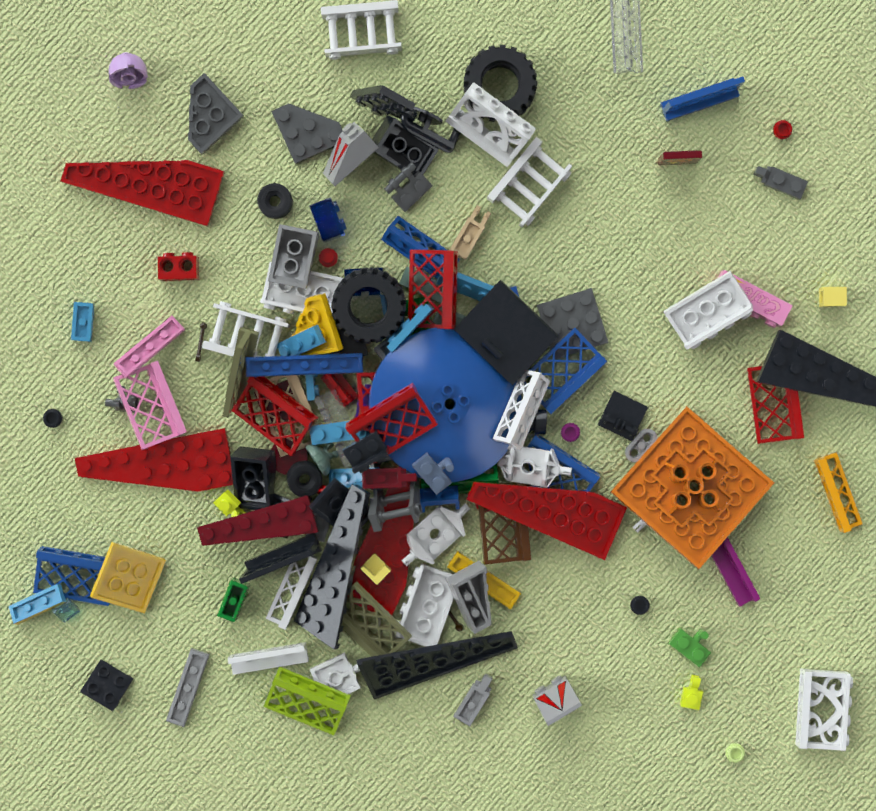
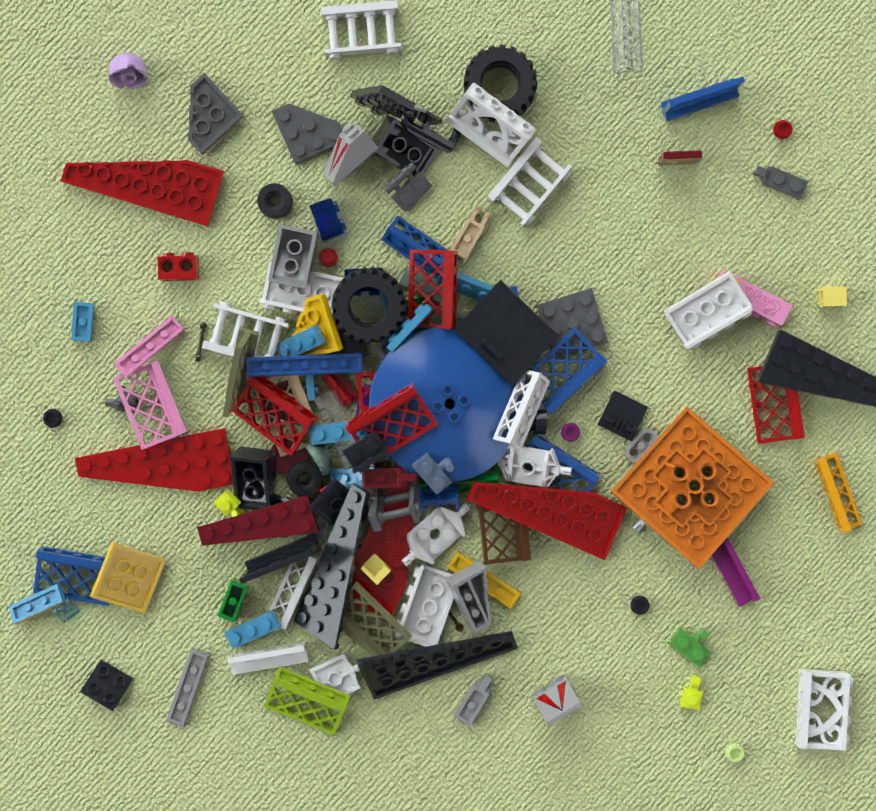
(252, 629): none -> dark azure plate

